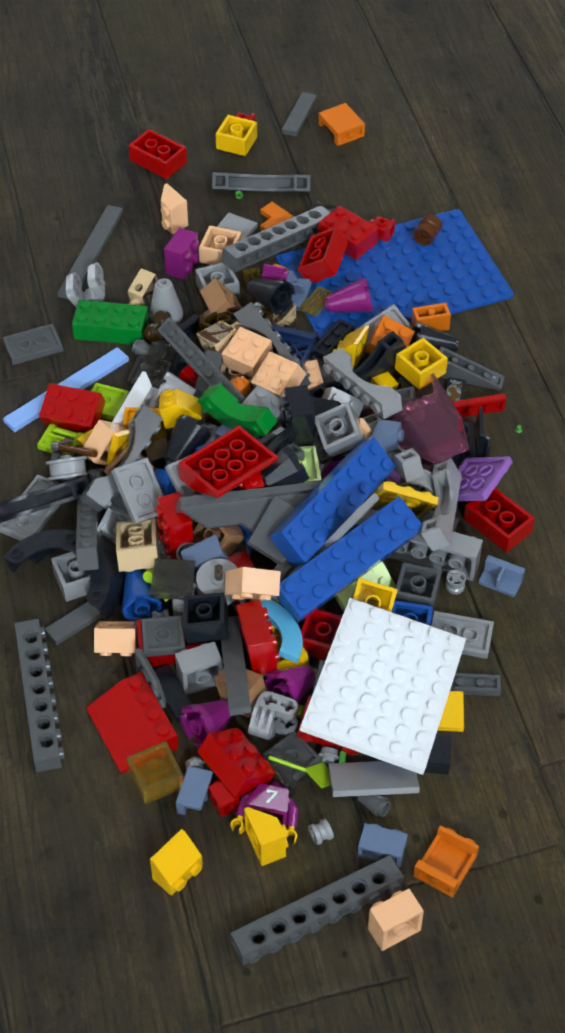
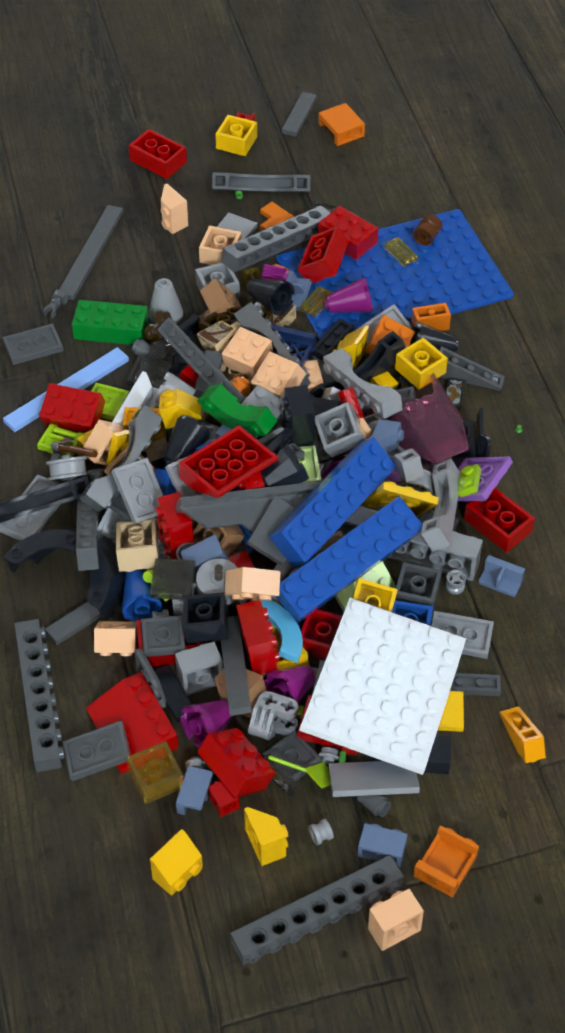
(59, 297): none -> dark grey piece
(70, 580): light grey brick -> none
(96, 285): light grey piece -> none
(96, 750): none -> dark grey tile
(142, 288): tan torso -> none
(181, 253): magenta brick -> none
(270, 800): magenta torso -> none
(349, 395): none -> red axle
(349, 523): light grey tile -> none
(385, 226): red brick -> none
(398, 252): none -> clear yellow tile
(469, 480): none -> lime plate
(488, 403): red tile -> none
(524, 735): none -> light orange slope

